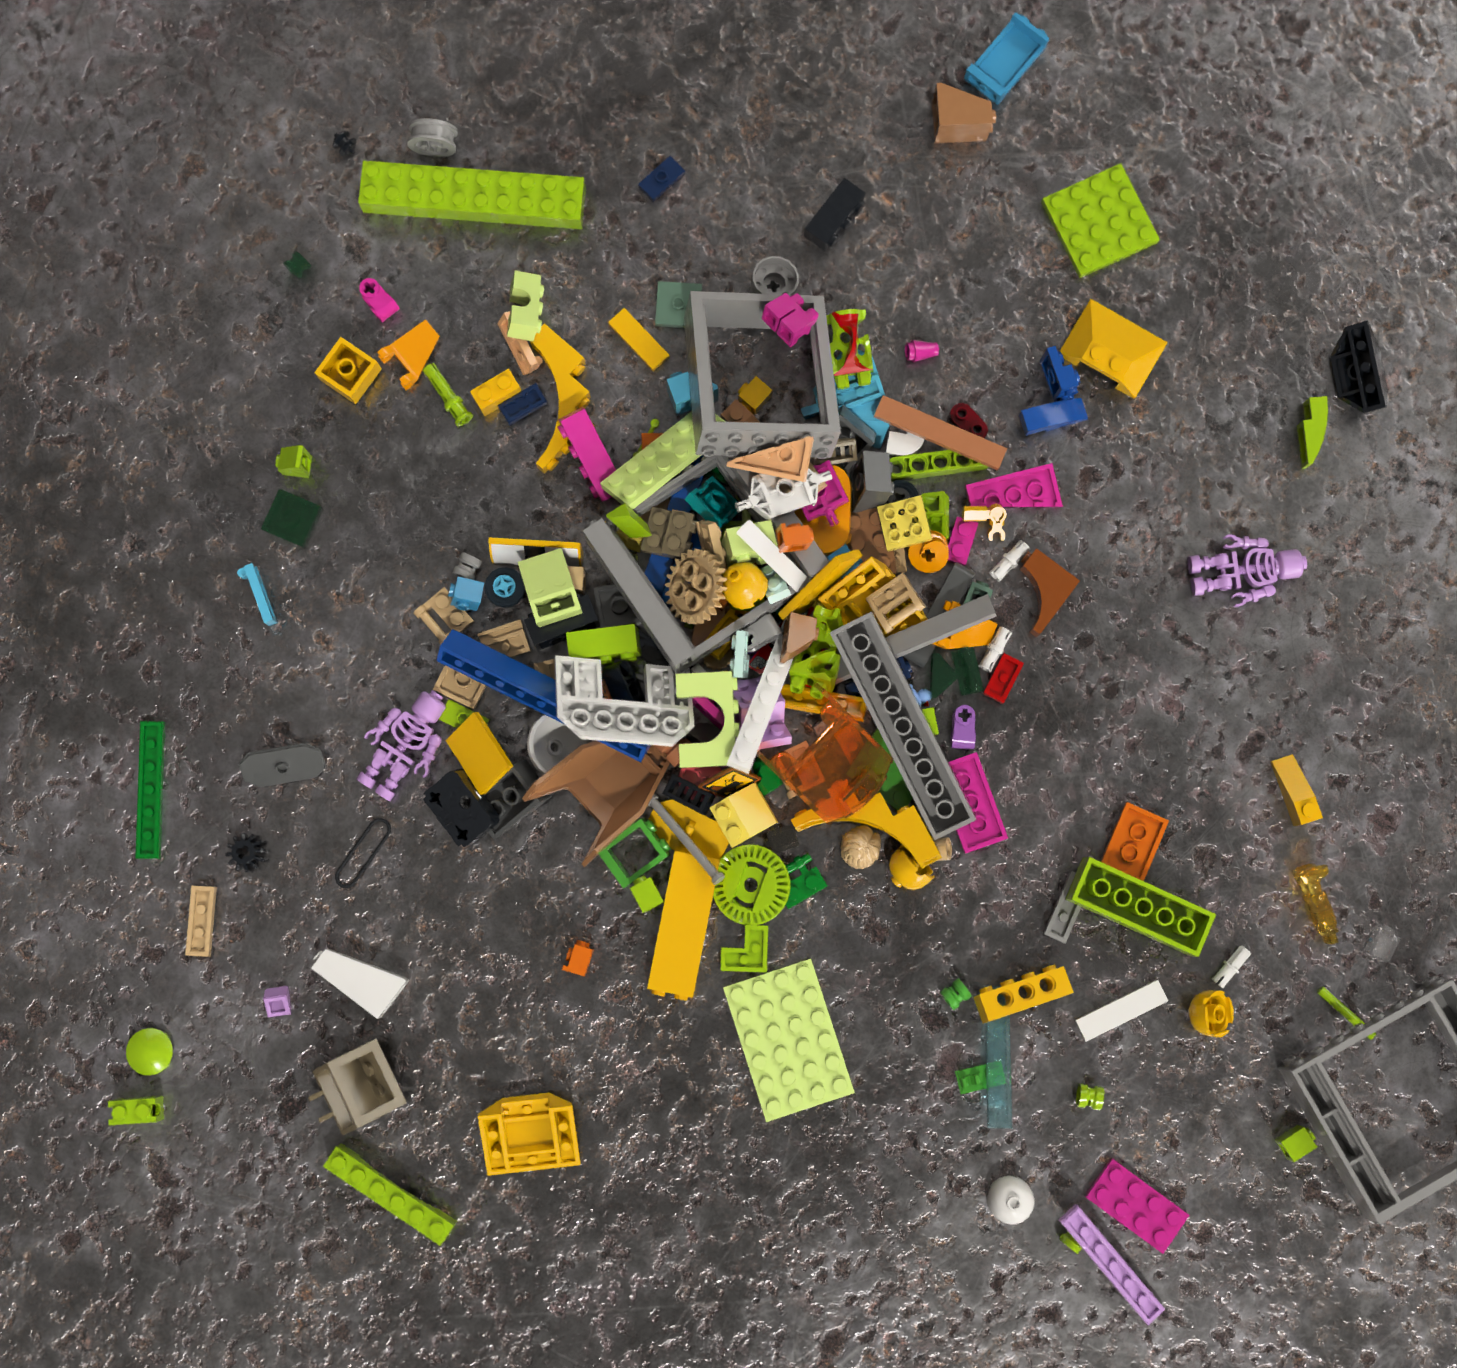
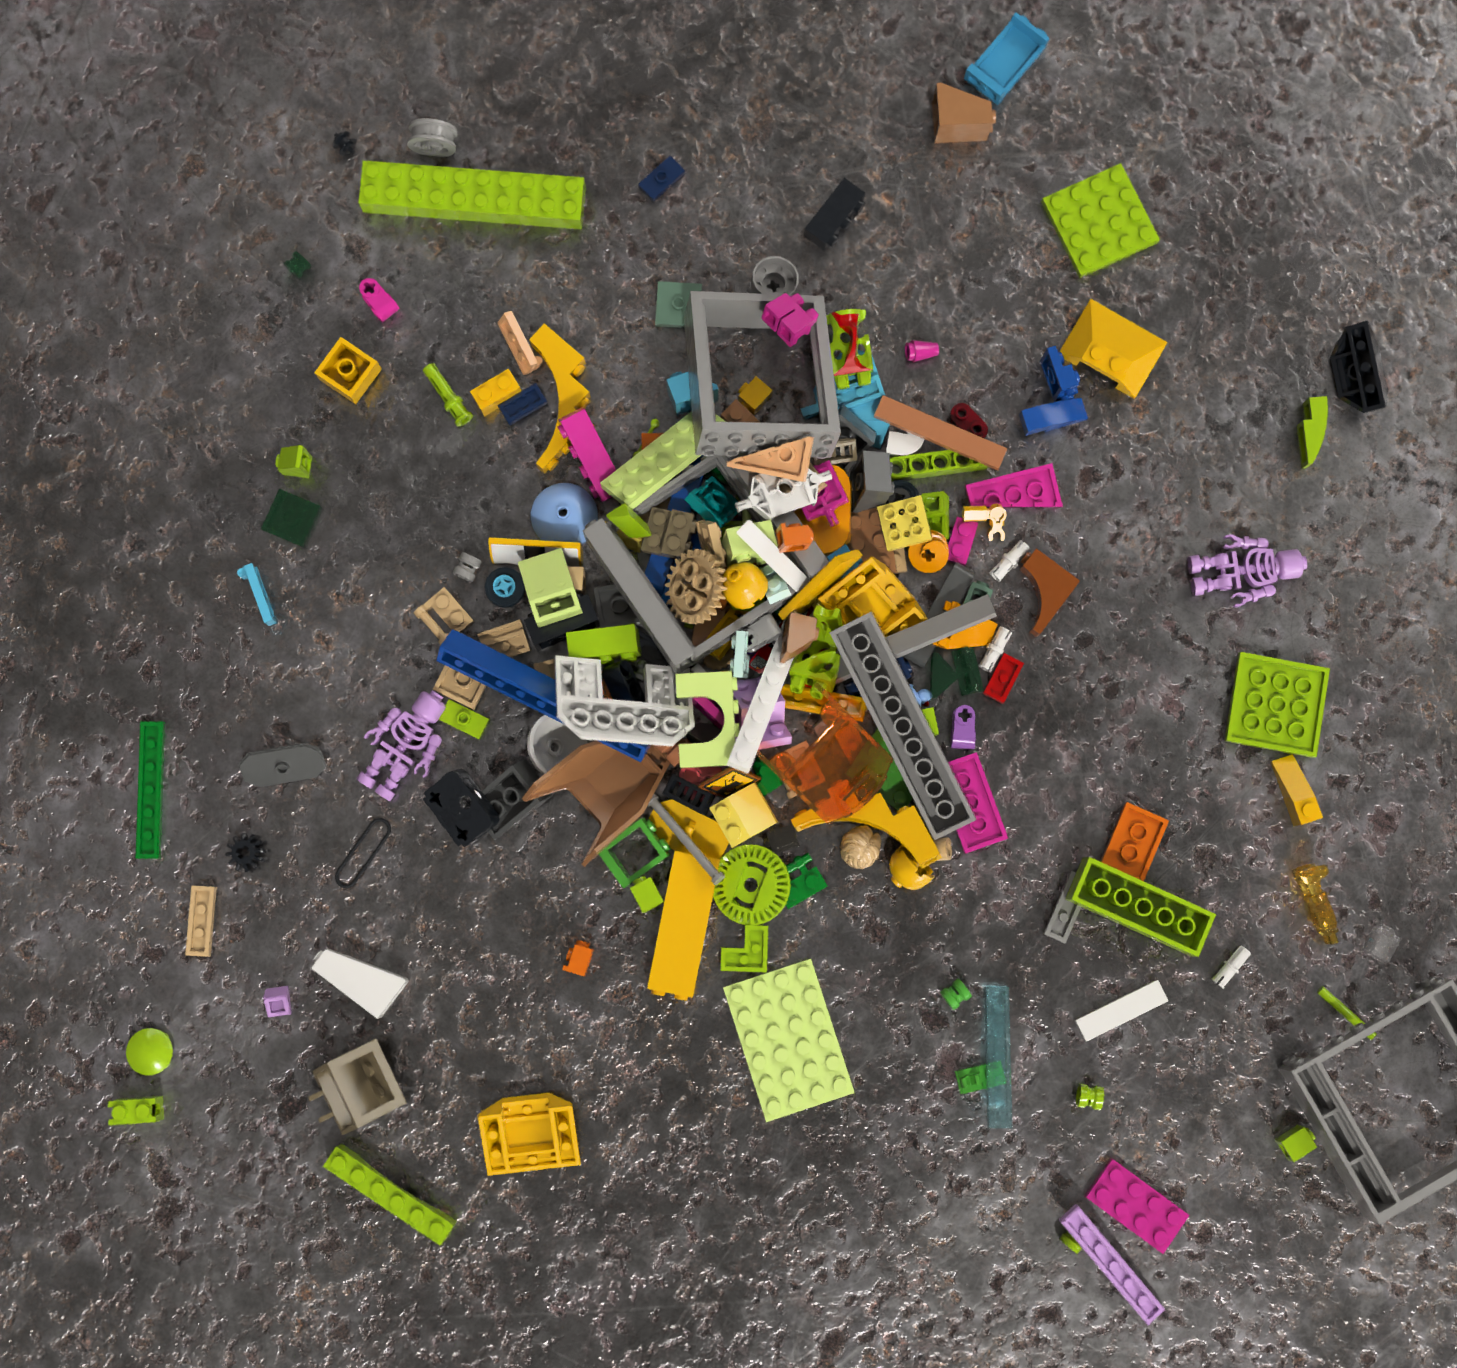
(412, 351): light orange flag -> none
(466, 593): dark azure brick -> none
(479, 753): yellow tile -> none
(523, 319): yellowish green arch -> none
(568, 528): none -> light blue dish
(638, 339): yellow tile -> none
(891, 596): tan plate -> none
(1010, 1200): white cylinder -> none
(1057, 983): yellow brick -> none
(1211, 1013): yellow cylinder -> none
(1277, 704): none -> lime plate

